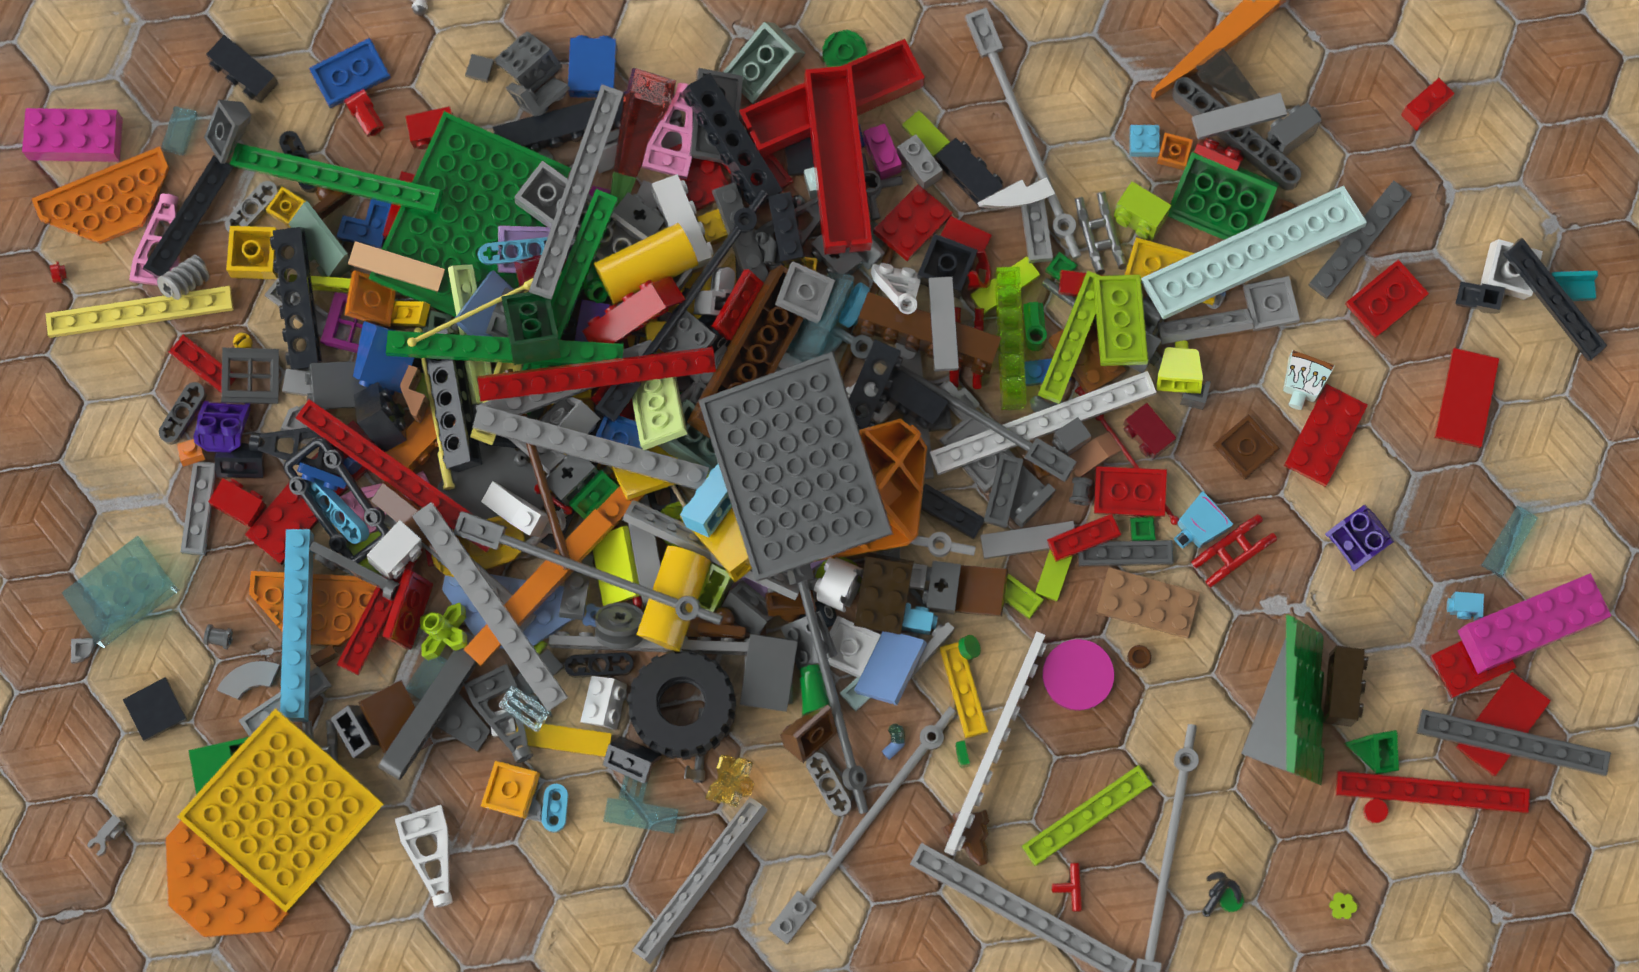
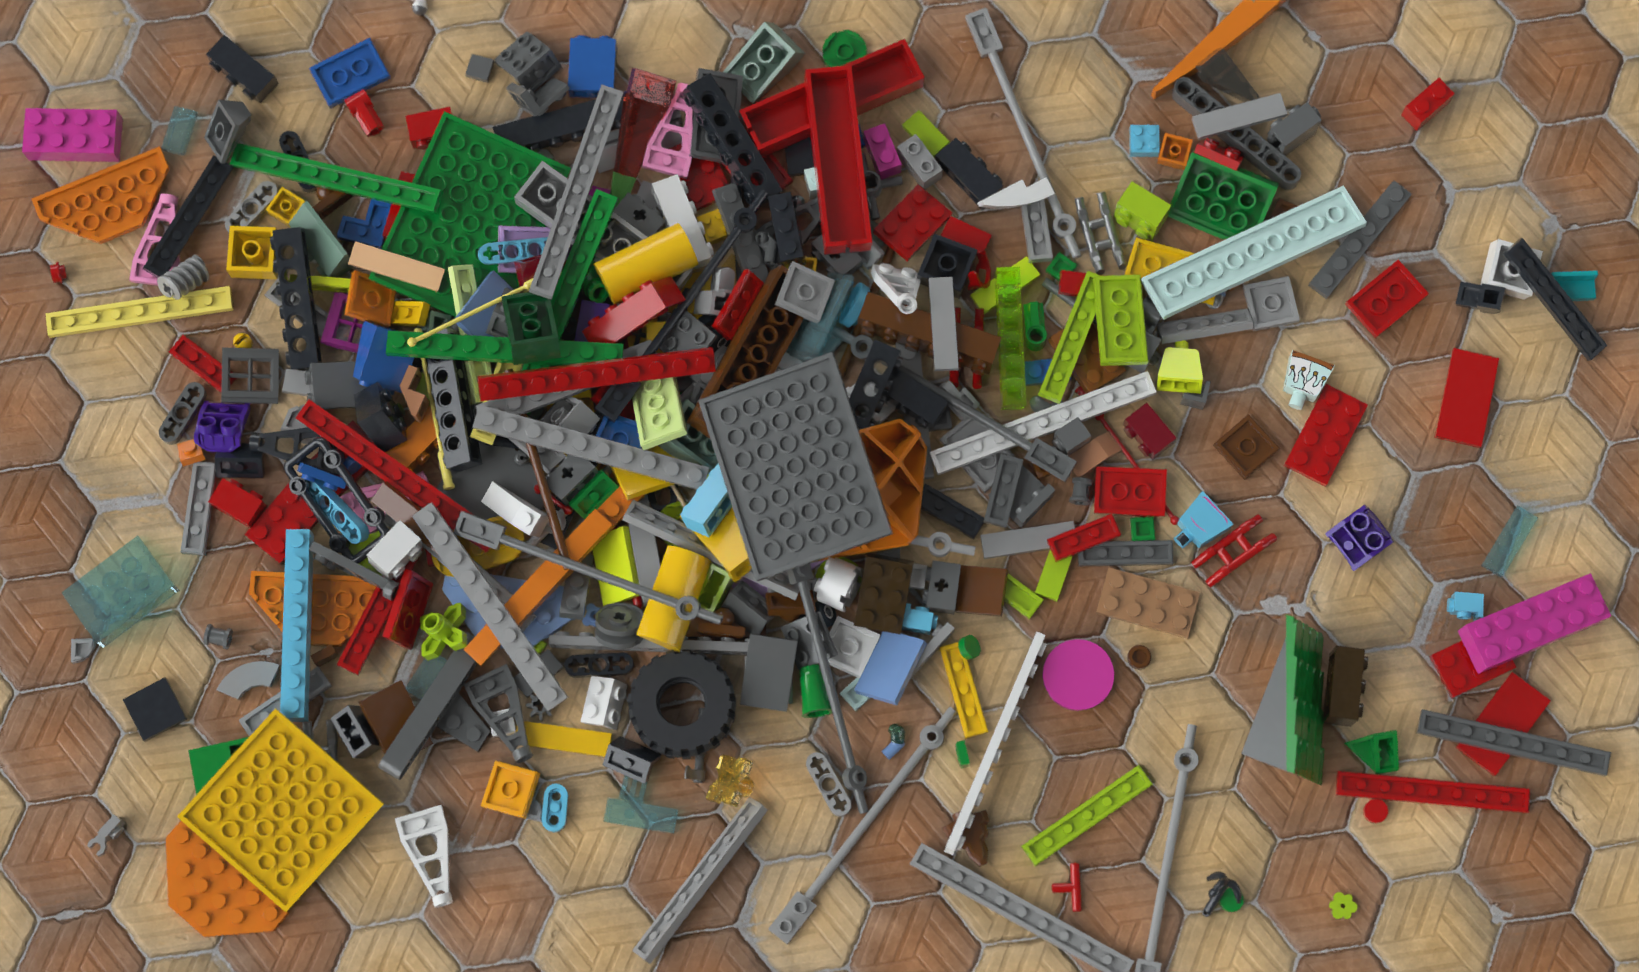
(540, 719): clear light blue tile -> none
(809, 733): reddish brown slope -> none

